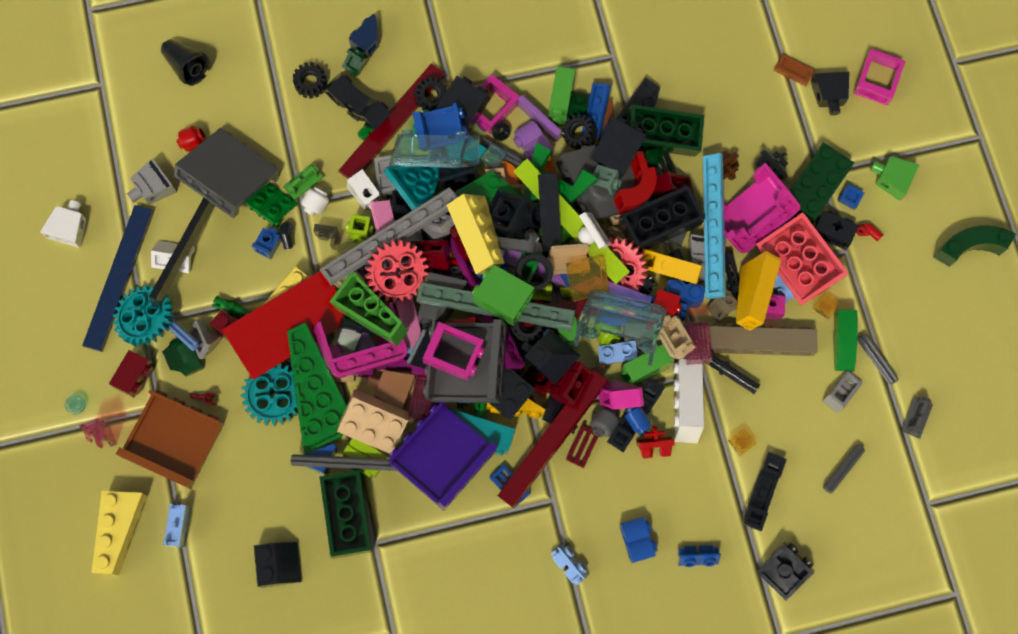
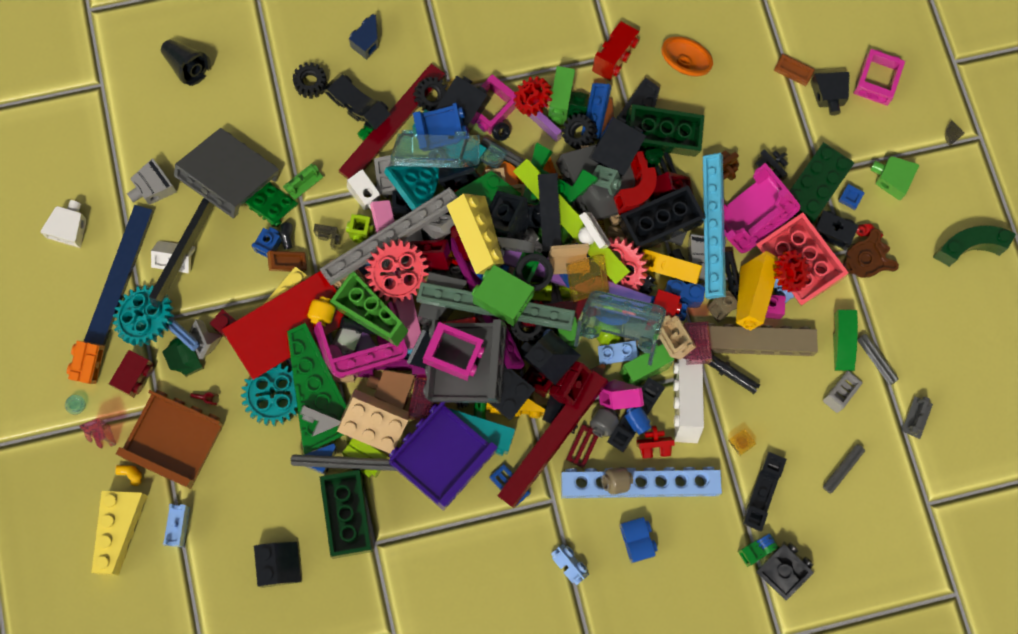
(85, 362): none -> orange brick
(131, 472): none -> yellow arm
(190, 138): red head -> none
(231, 308): green pin -> none
(286, 261): none -> dark orange tile
(314, 201): white head -> none
(321, 311): none -> yellow head
(323, 421): none -> light grey slope
(355, 60): dark green bracket -> none
(528, 136): medium lavender brick -> none
(533, 96): none -> red gear
(615, 51): none -> red wedge
(617, 480): none -> dark tan head
(687, 56): none -> orange dish
(708, 556): blue hinge -> none
(711, 485): none -> light blue brick
(758, 549): none -> green leg
(791, 271): none -> red gear
(826, 305): clear yellow plate -> none
(868, 257): none -> reddish brown tile
(952, 133): none -> clear smoke tile

